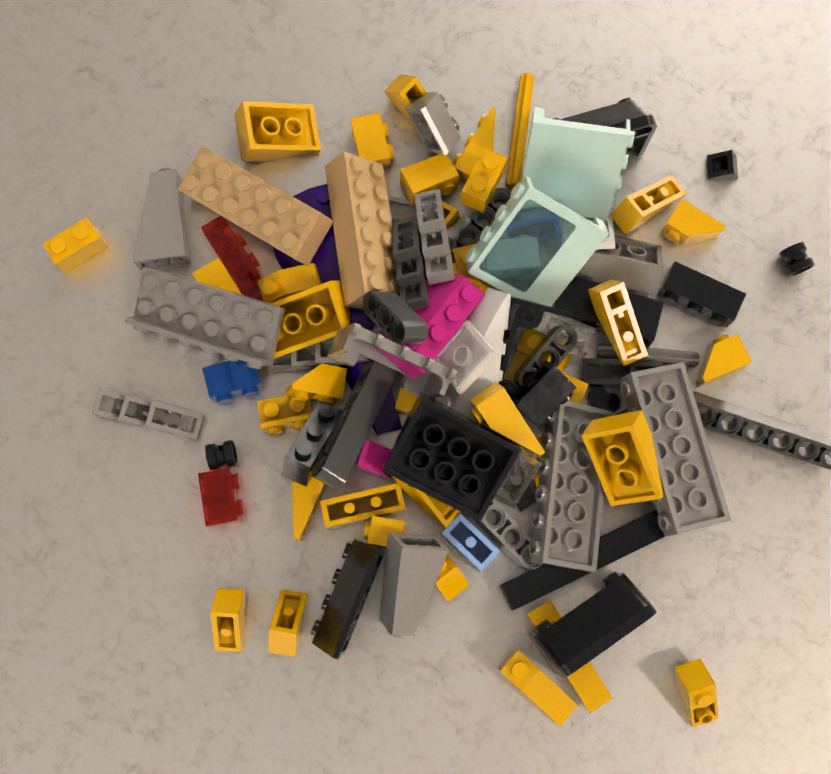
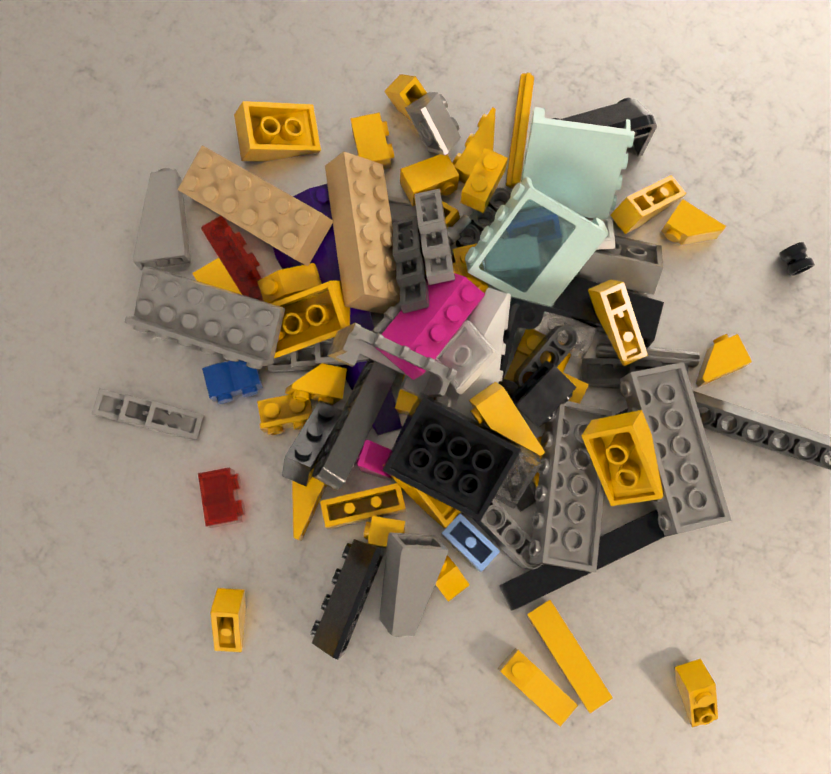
(75, 245): yellow brick -> none
(221, 455): black wheel -> none
(287, 623): yellow slope -> none
(395, 317): dark grey beam -> none
(592, 625): black windscreen -> none
(599, 398): black tile -> none
(701, 295): black brick -> none
(722, 166): black slope -> none

